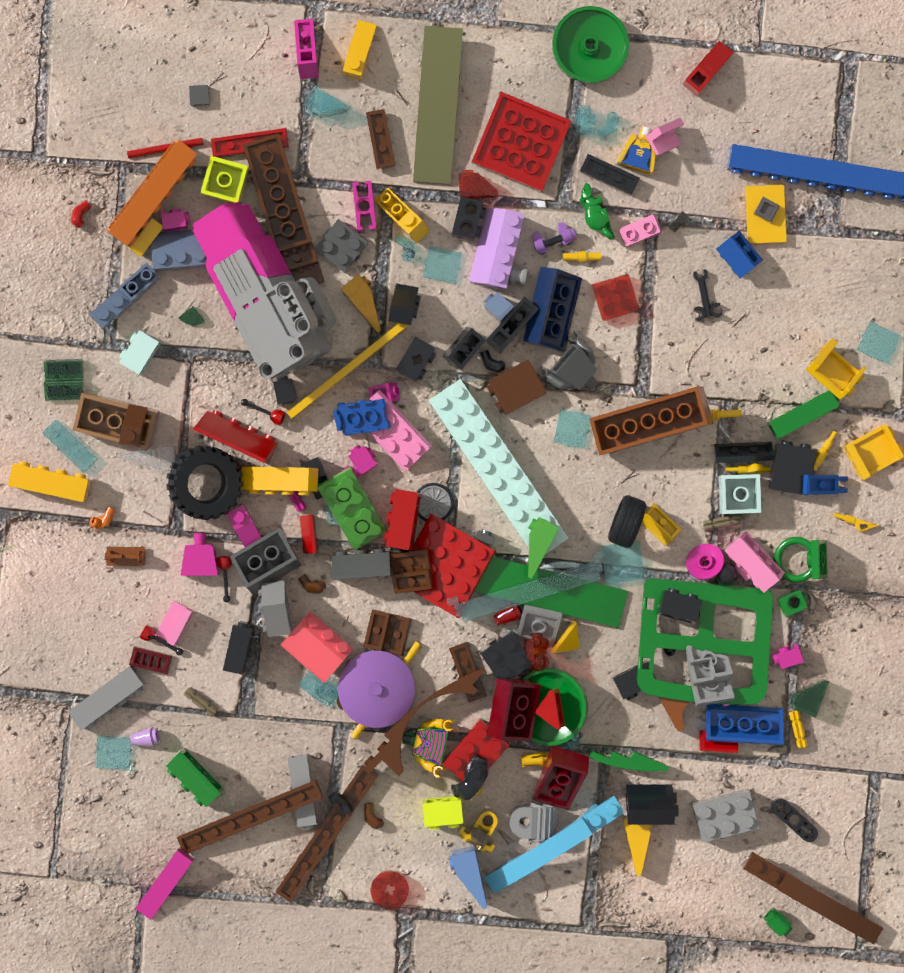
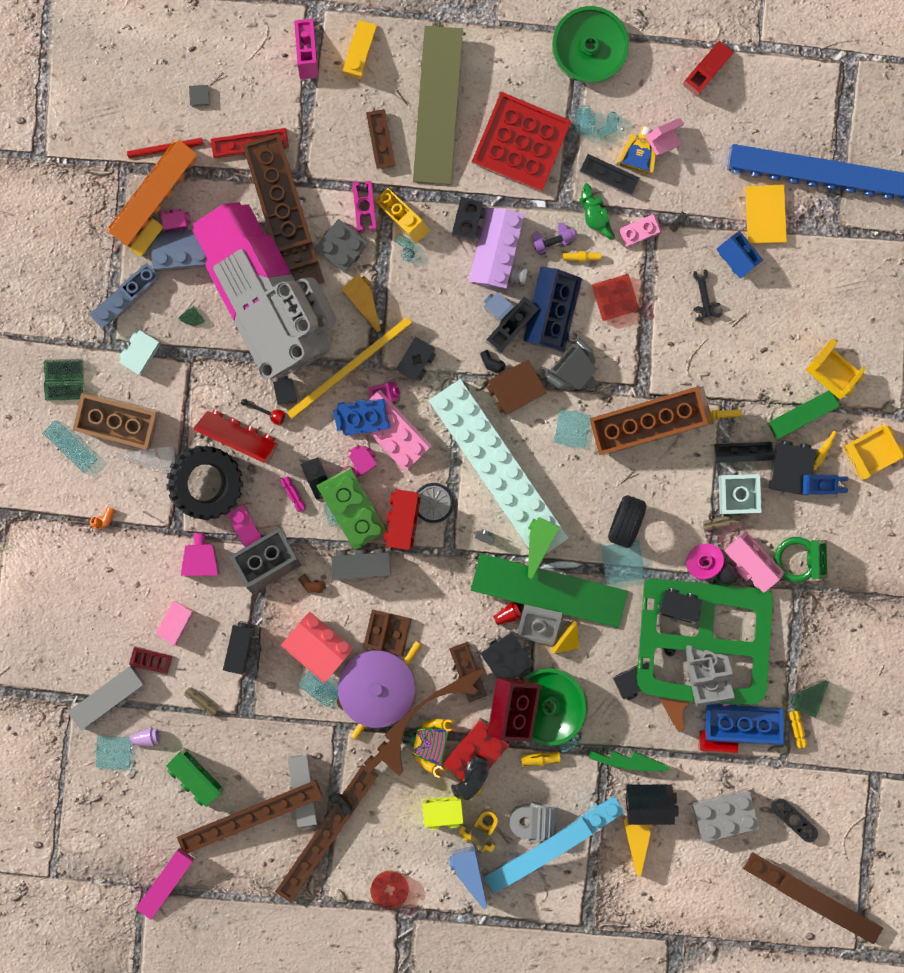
(49, 482): yellow brick -> none
(77, 213): red arm -> none
(125, 556): dark orange hinge -> none
(133, 425): reddish brown slope -> none
(149, 634): hinge -> none
(225, 180): neon yellow brick -> none
(225, 563): hinge -> none
(275, 608): light grey container -> none
(280, 479): yellow brick -> none
(308, 534): red slope -> none
(323, 104): clear light blue slope -> none
(370, 818): reddish brown arm -> none
(403, 304): black brick -> none
(411, 571): reddish brown slope -> none
(442, 264): clear light blue piece -> none
(455, 560): red plate -> none
(463, 348): black brick -> none
(474, 186): clear red slope -> none
(529, 591): clear light blue piece -> none
(537, 651): clear red plate -> none
(552, 710): red slope -> none
(561, 777): dark red slope -> none
(660, 525): yellow slope -> none
(752, 469): yellow hand -> none
(766, 209): dark grey tile -> none
(778, 922): green brick -> none
(786, 609): green brick -> none
(787, 656): dark pink brick -> none
(857, 522): yellow hand -> none
(878, 342): clear light blue piece -> none

